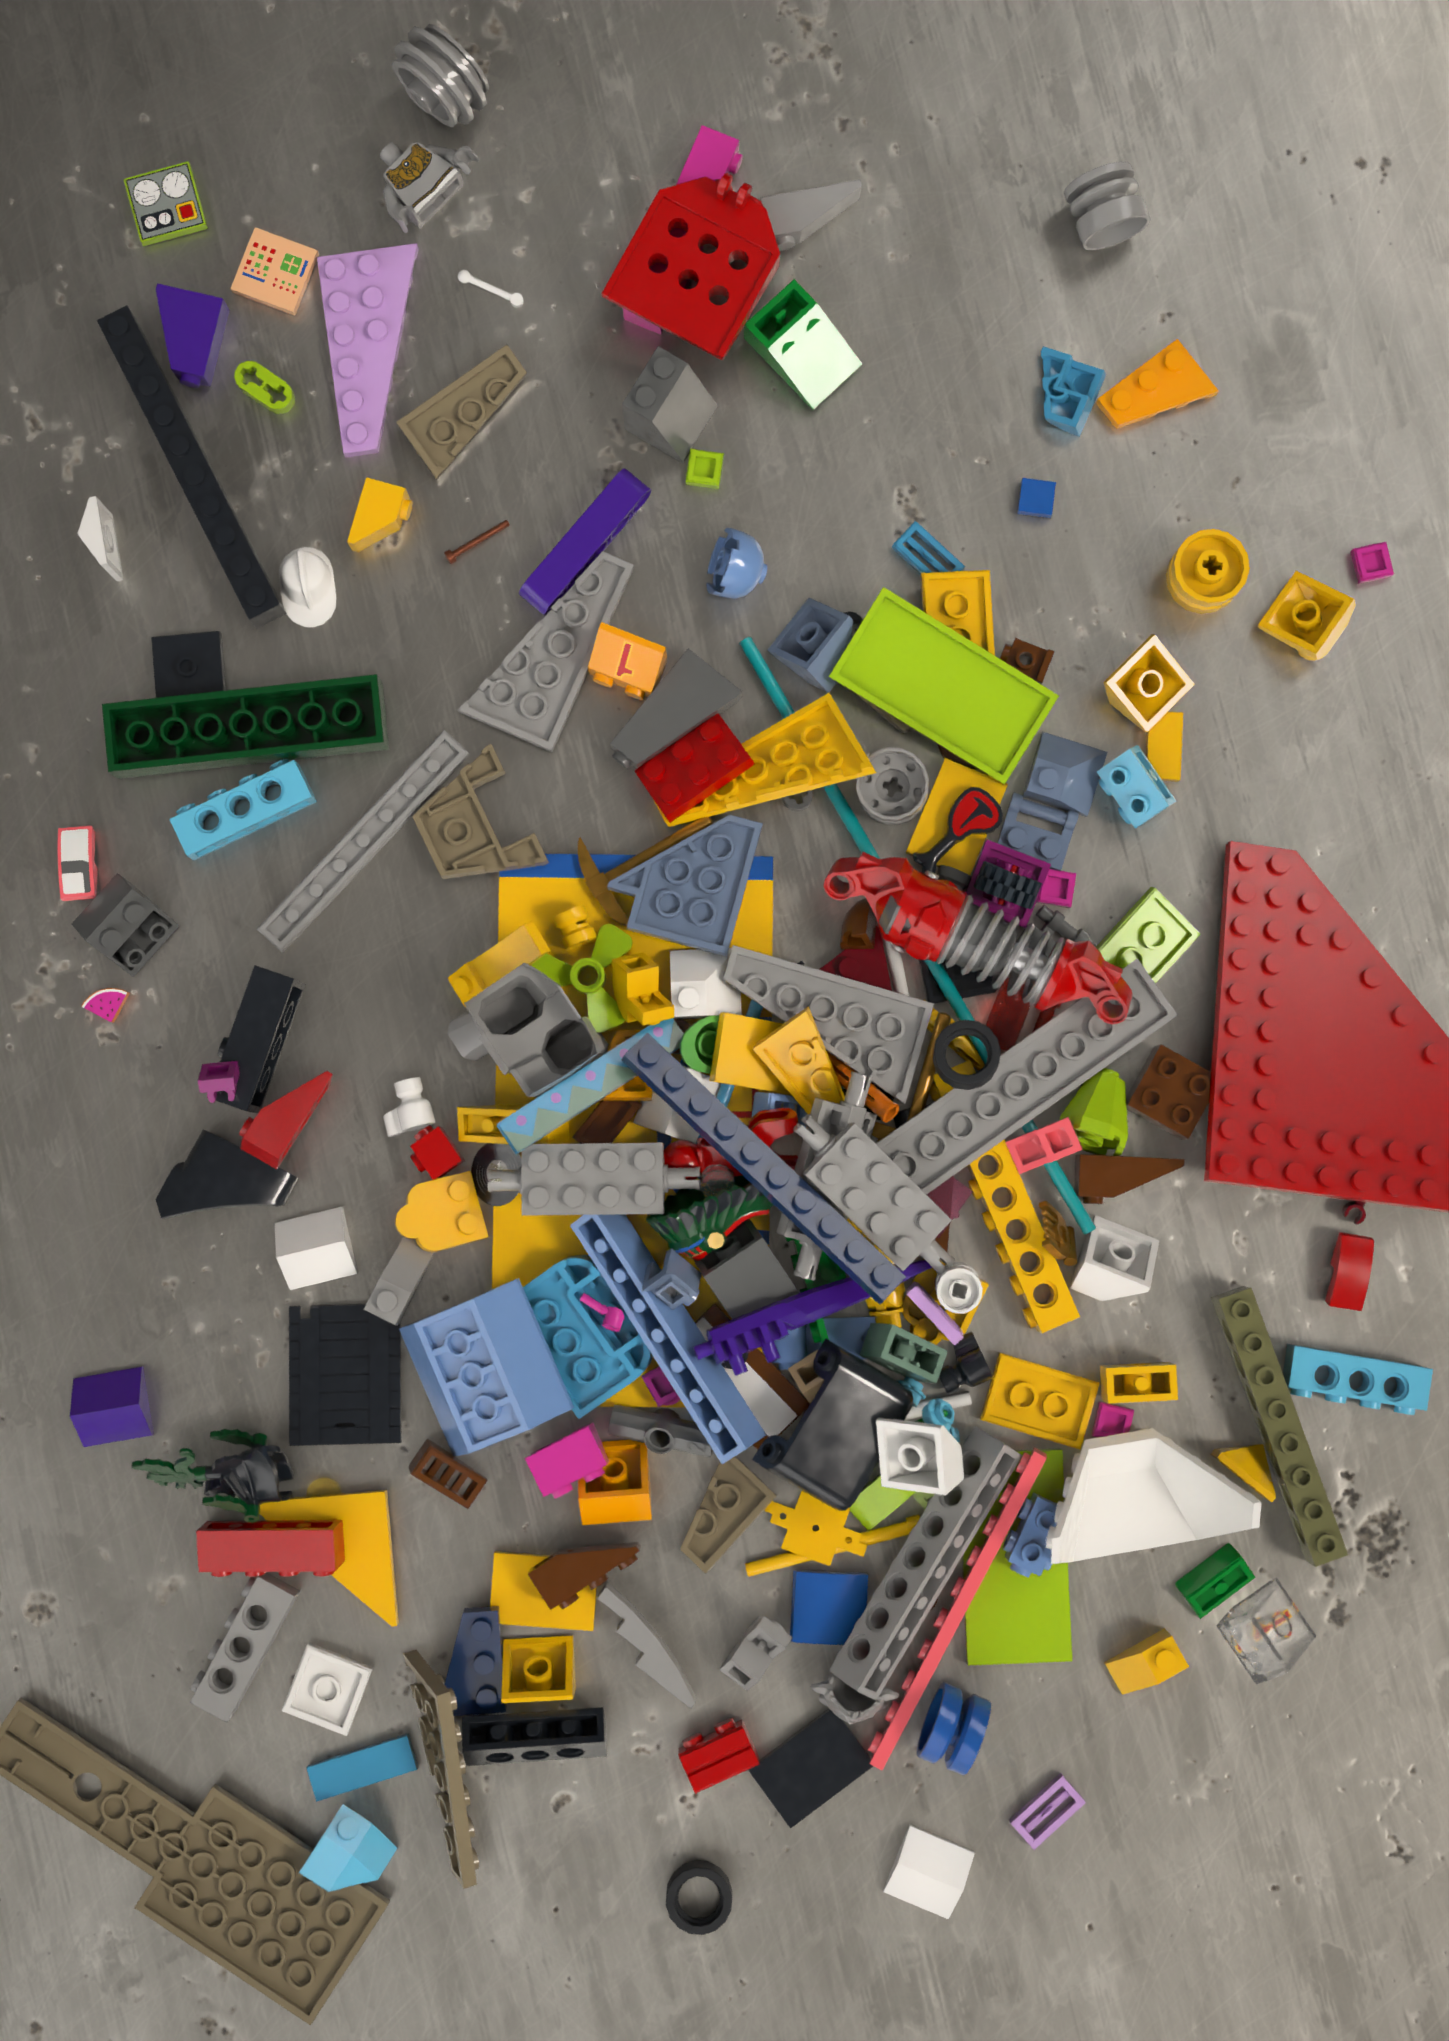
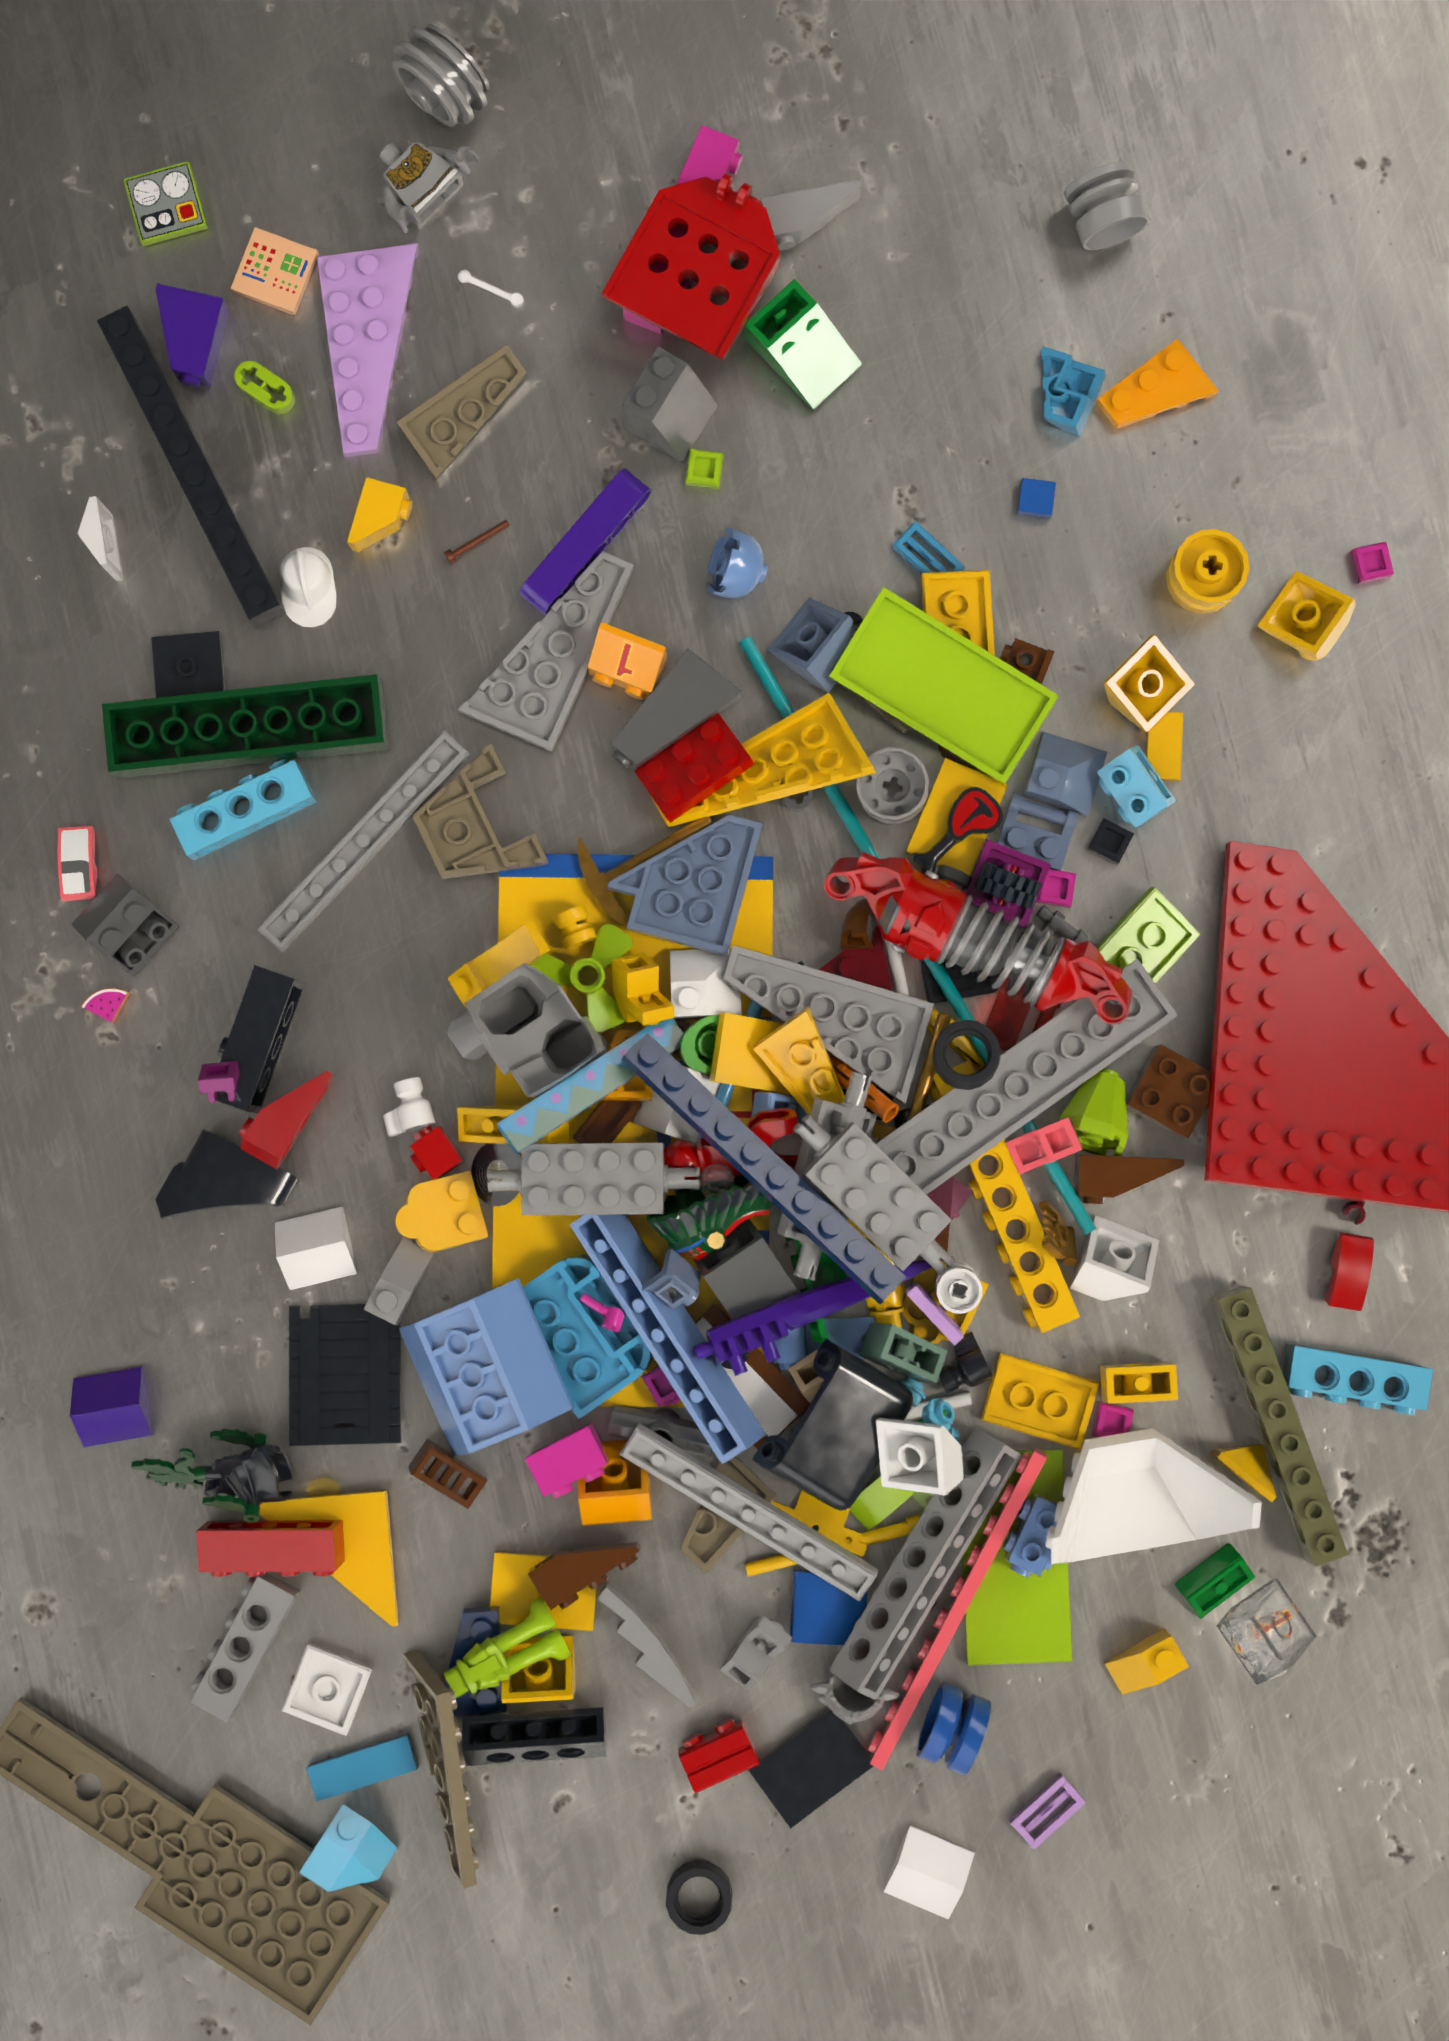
(486, 1664): none -> lime piece
(749, 1512): none -> light grey tile
(1110, 841): none -> black tile

